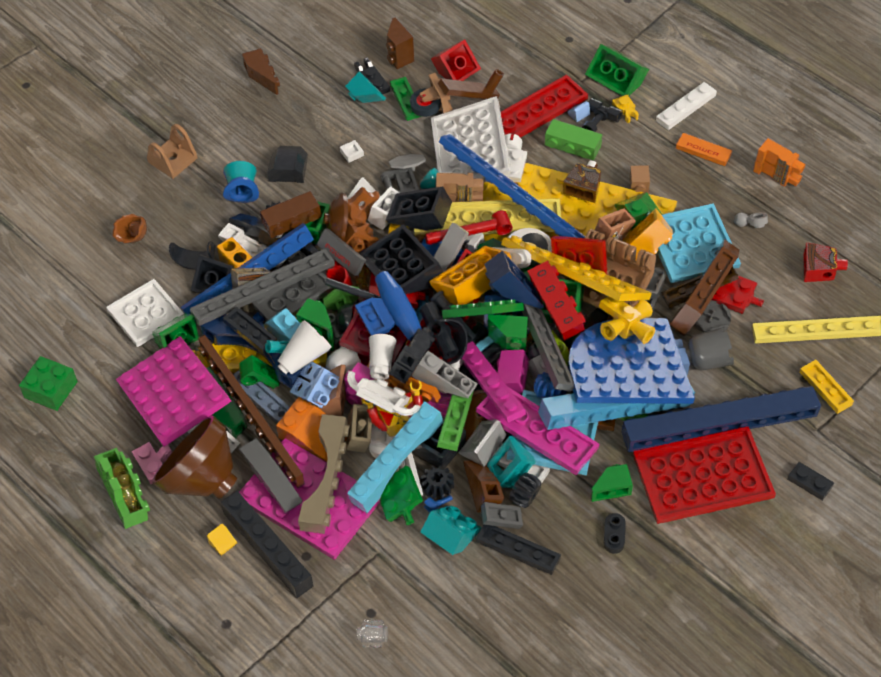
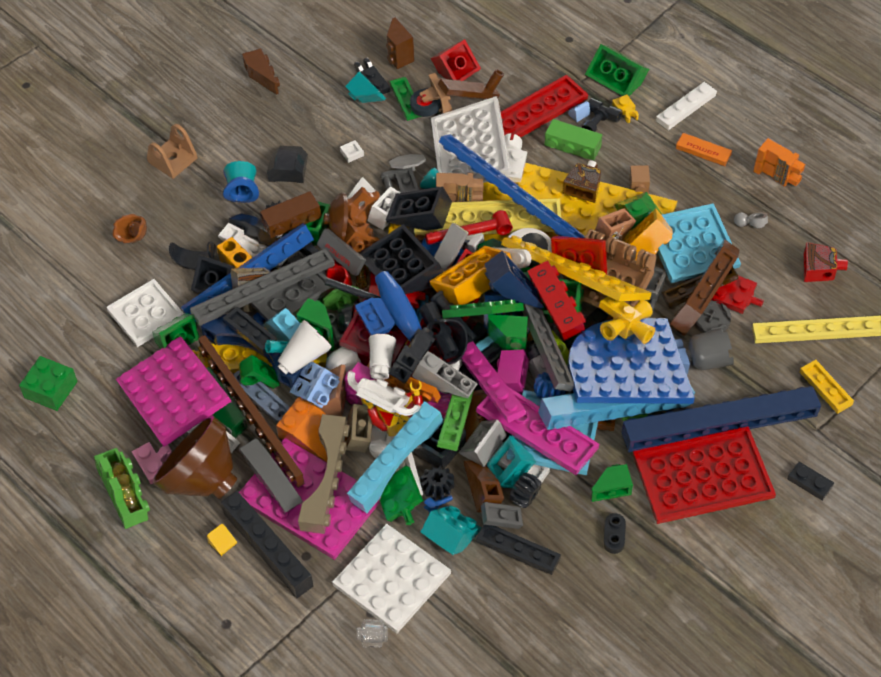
(391, 578): none -> white plate

